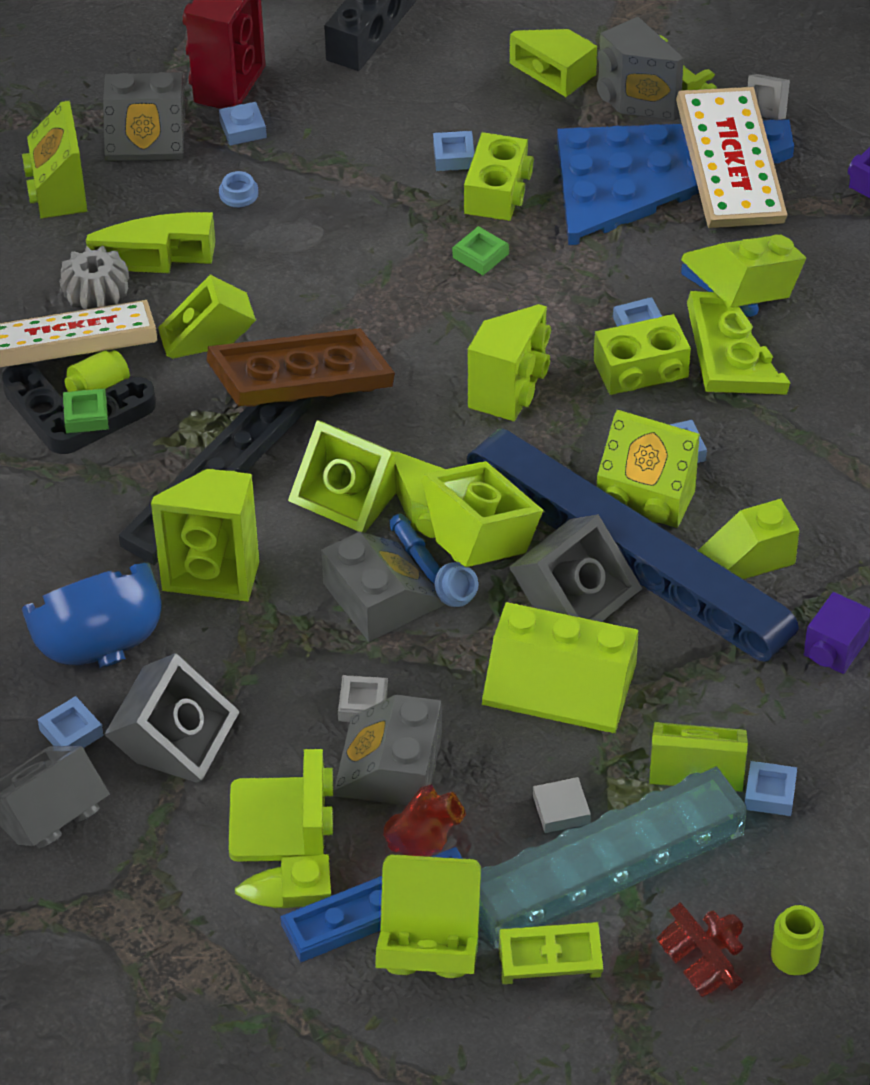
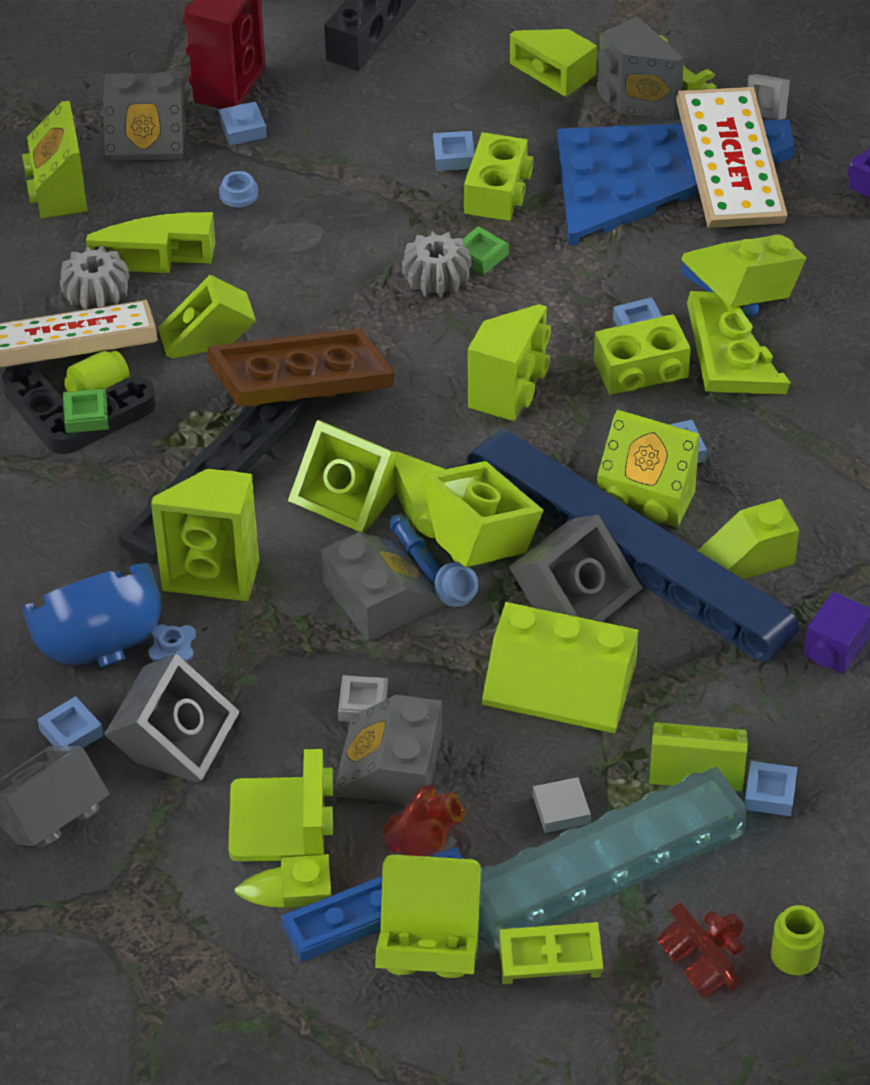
(172, 640): none -> medium blue plate
(436, 264): none -> light grey gear

